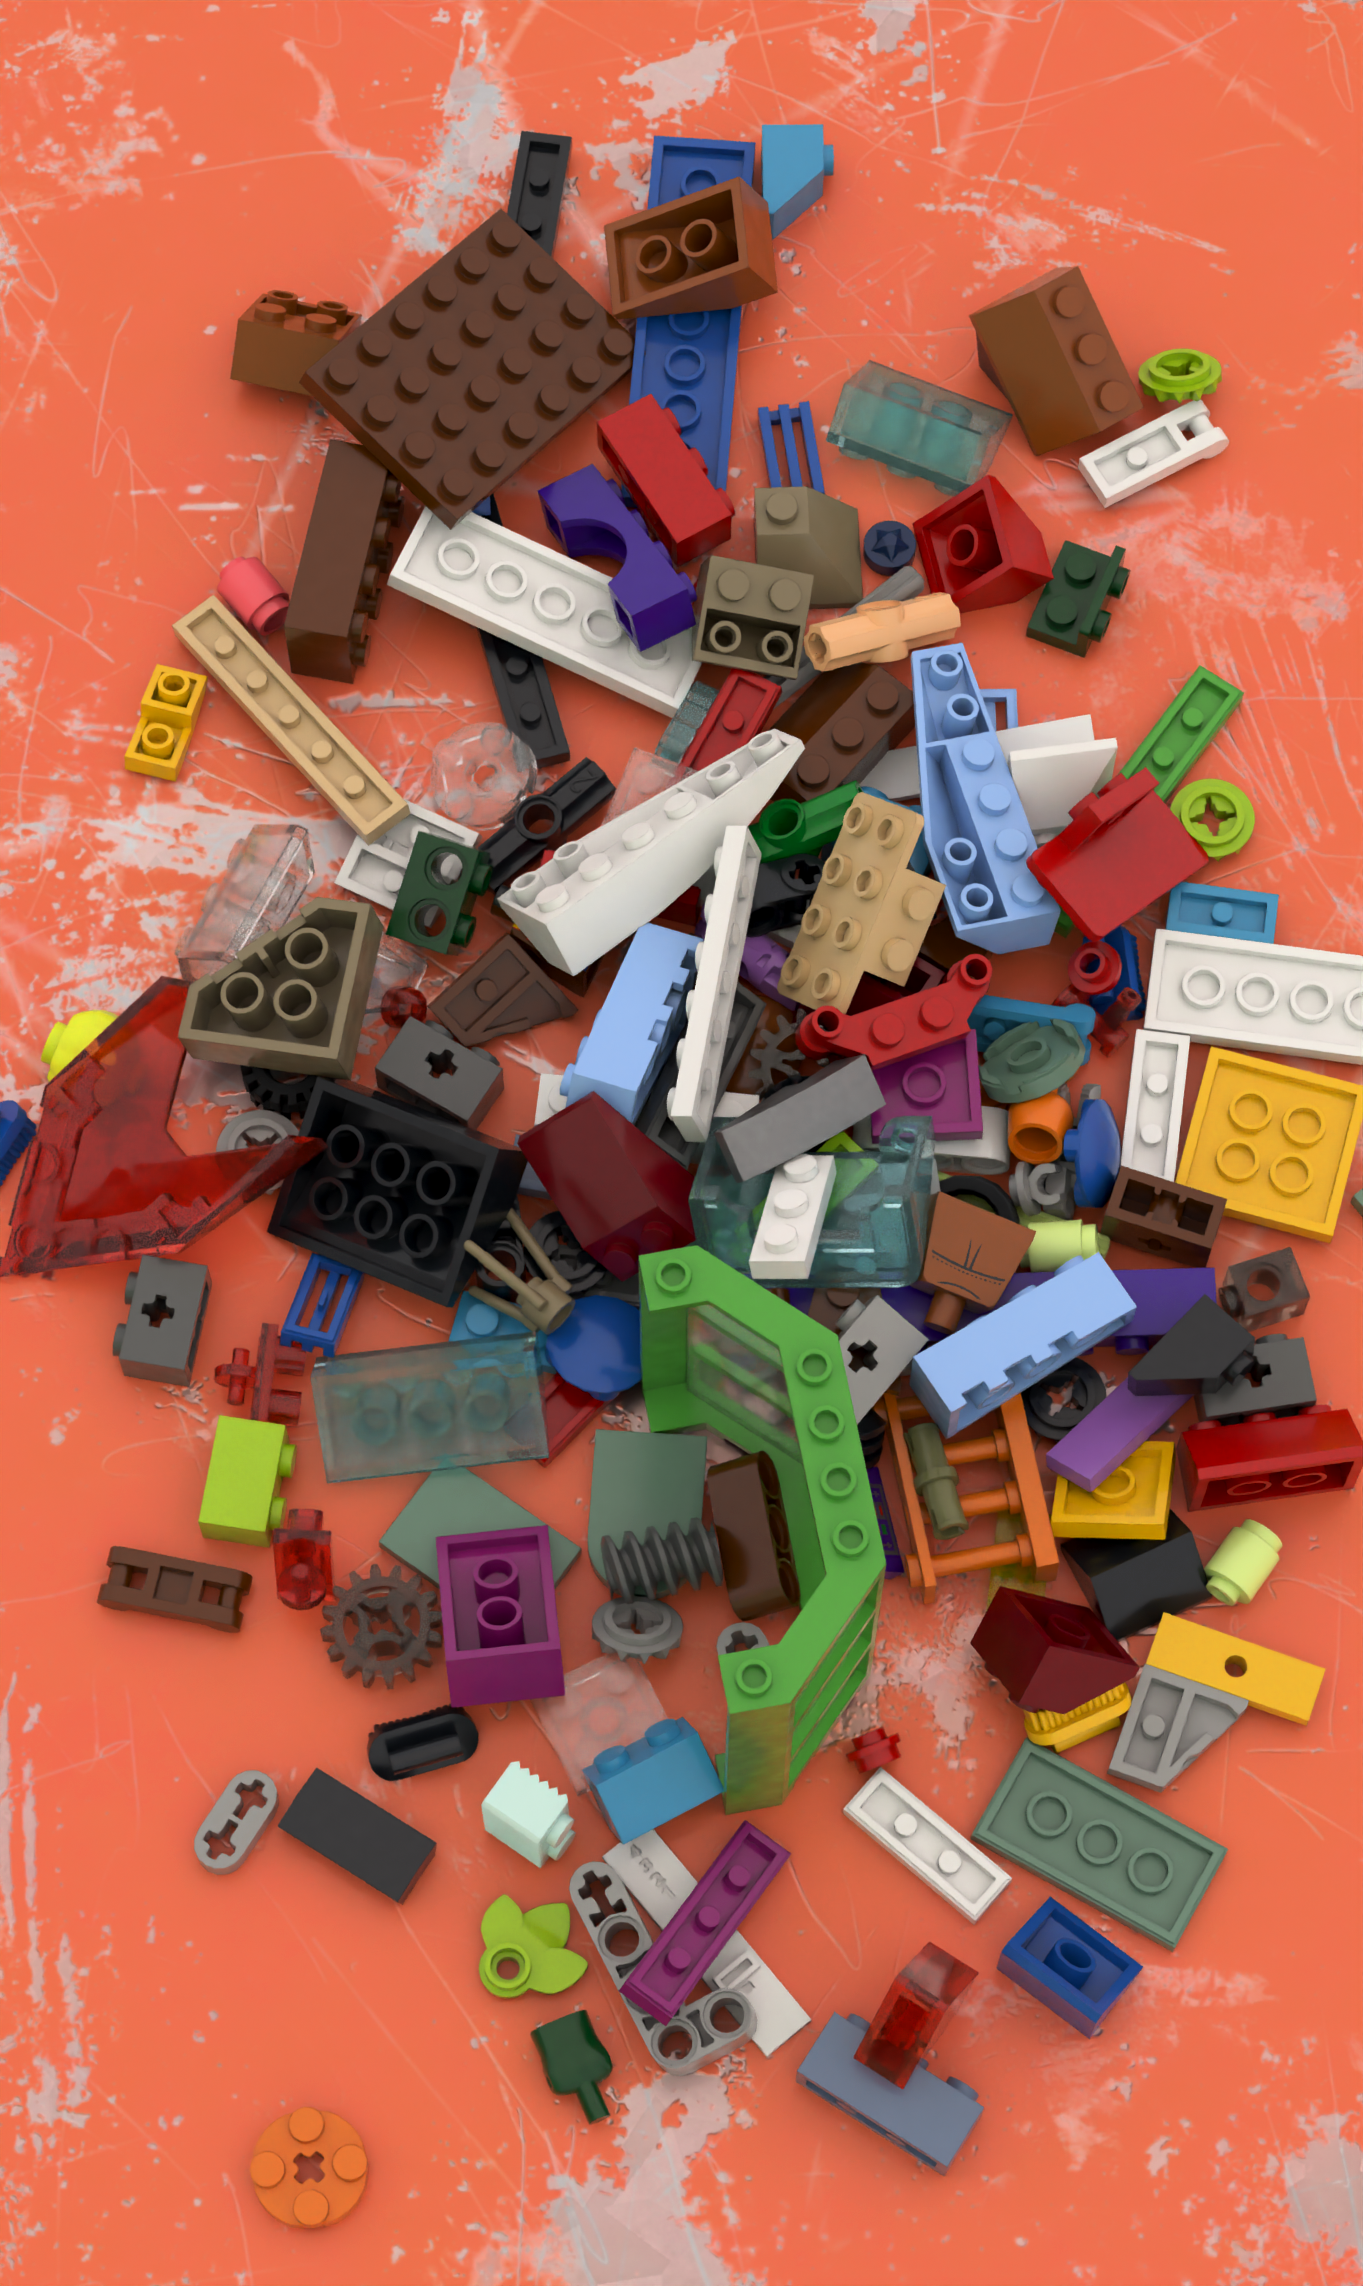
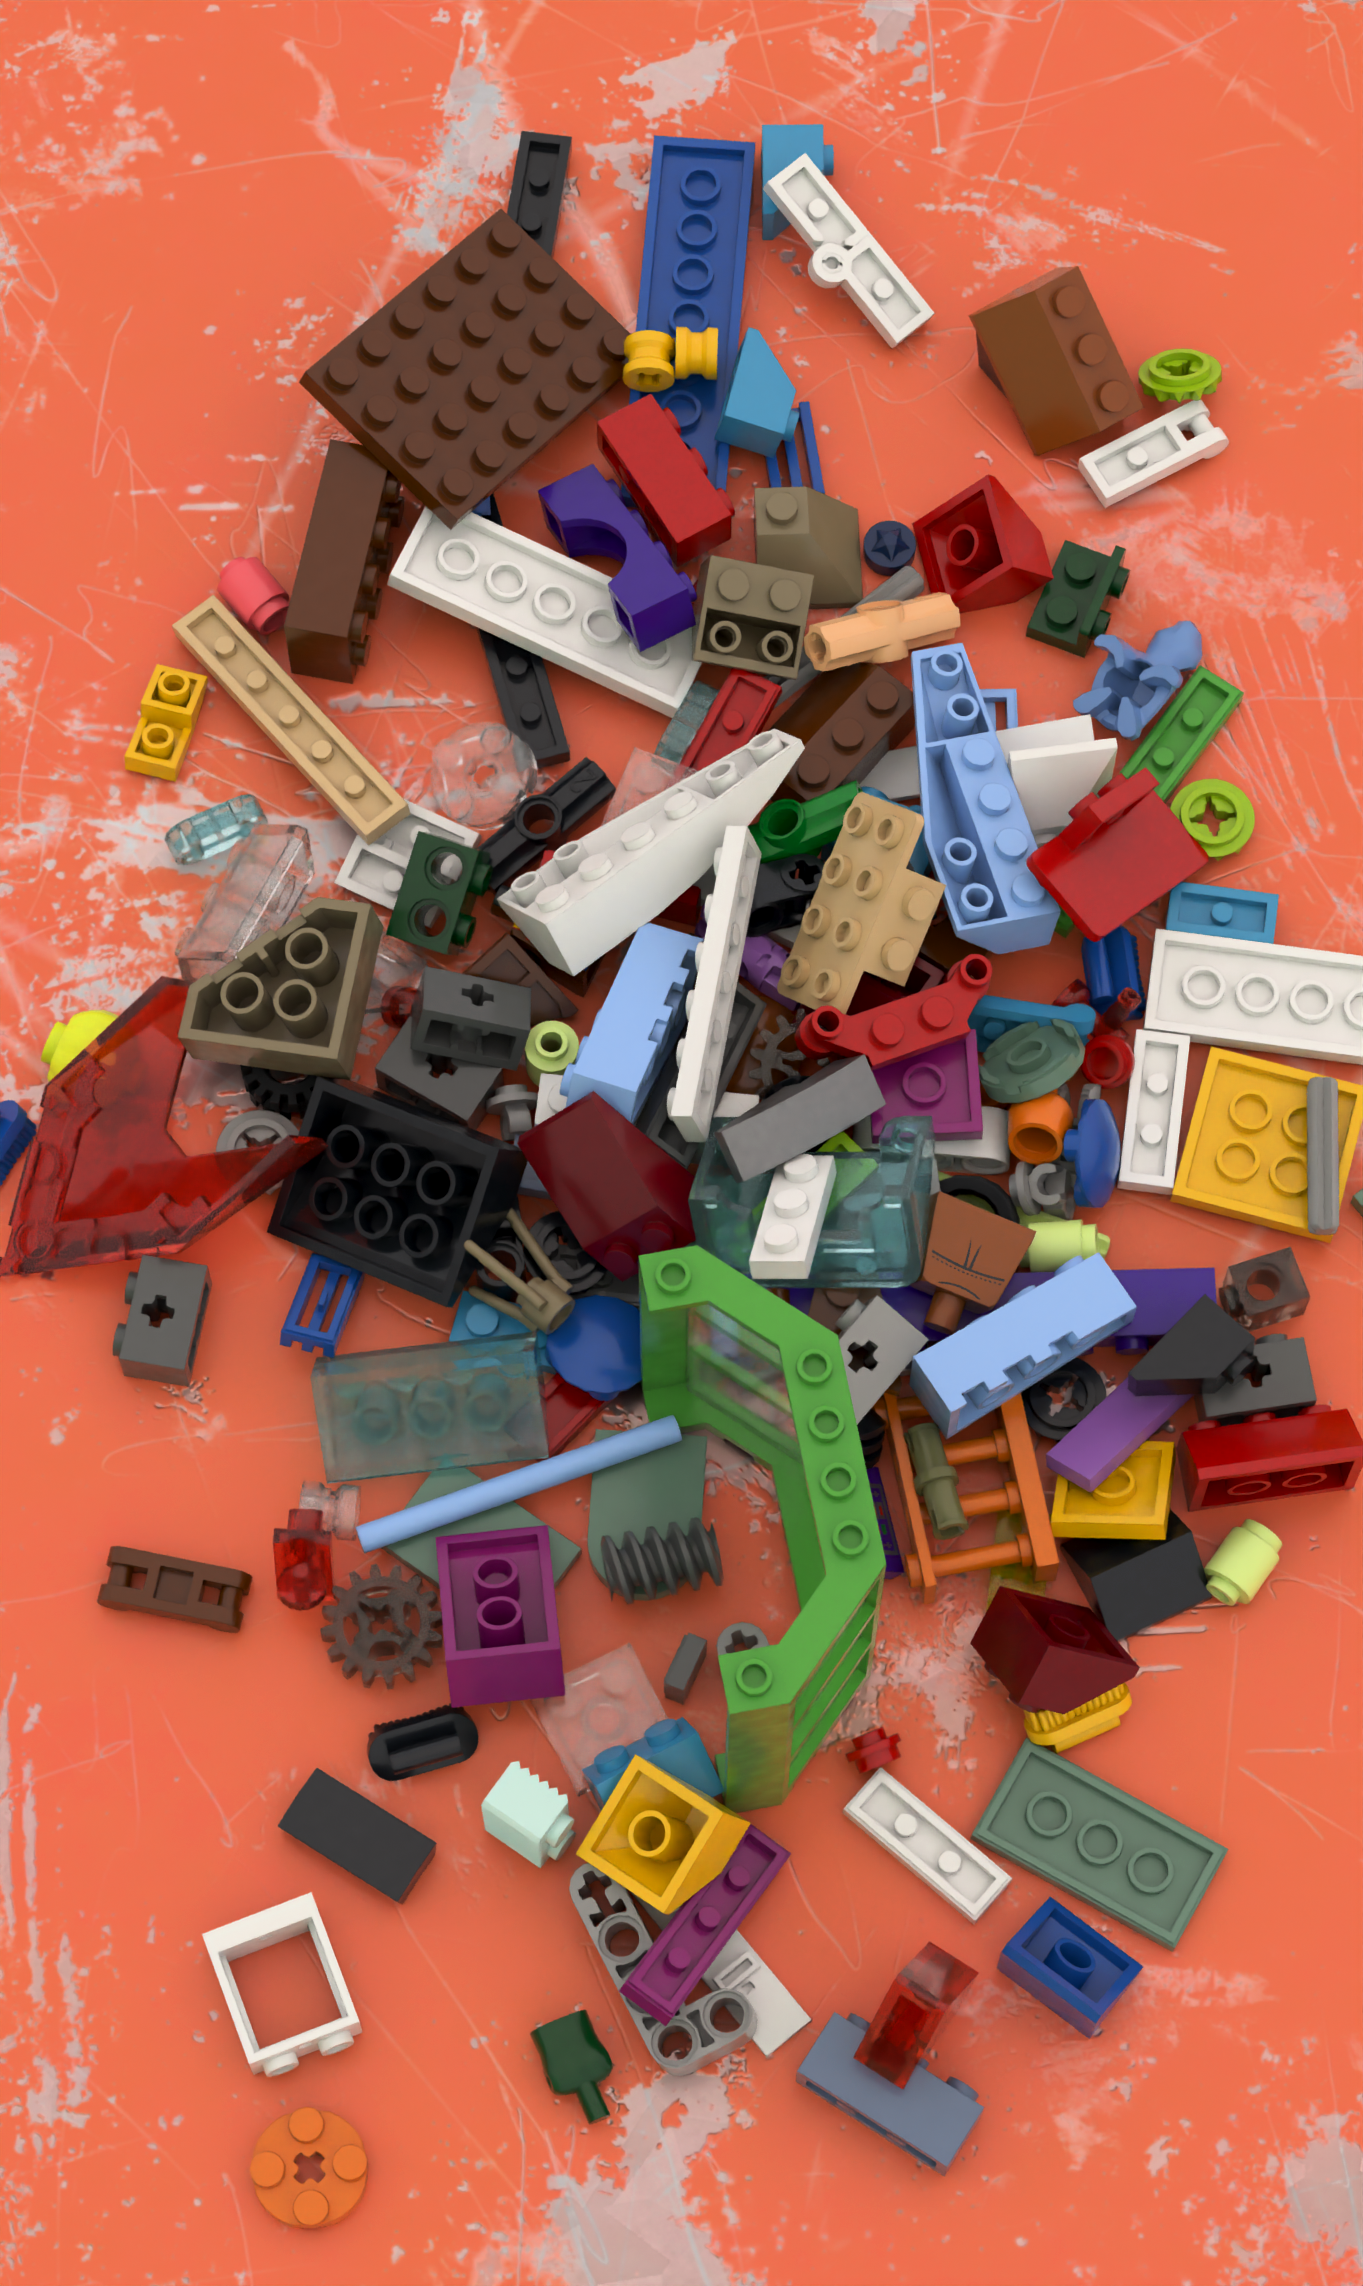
(214, 829): none -> clear light blue beam
(246, 1481): lime brick -> none
(247, 1830): light grey beam -> none
(261, 1932): none -> white window
(267, 1403): clear red hips -> none
(286, 337): dark orange slope -> none
(339, 1507): none -> clear wheel
(470, 1018): none -> dark grey brick
(513, 1106): none -> light grey plate
(518, 1483): none -> light blue piece
(534, 1944): lime plate -> none
(550, 1049): none -> yellowish green brick
(649, 361): none -> yellow wheel
(656, 1620): light grey gear -> none
(661, 1836): none -> yellow slope
(685, 1668): none -> dark grey tile
(692, 254): dark orange slope -> none
(696, 353): none -> yellow wheel
(753, 1536): reddish brown beam -> none
(757, 400): none -> dark azure slope
(847, 251): none -> white hinge
(917, 428): clear light blue slope -> none
(1104, 977): red plate -> none
(1108, 1061): none -> red plate
(1137, 684): none -> medium blue animal
(1163, 1217): reddish brown brick -> none
(1170, 1727): light grey wing -> none
(1270, 1678): yellow tile -> none
(1322, 1156): none -> light grey axle

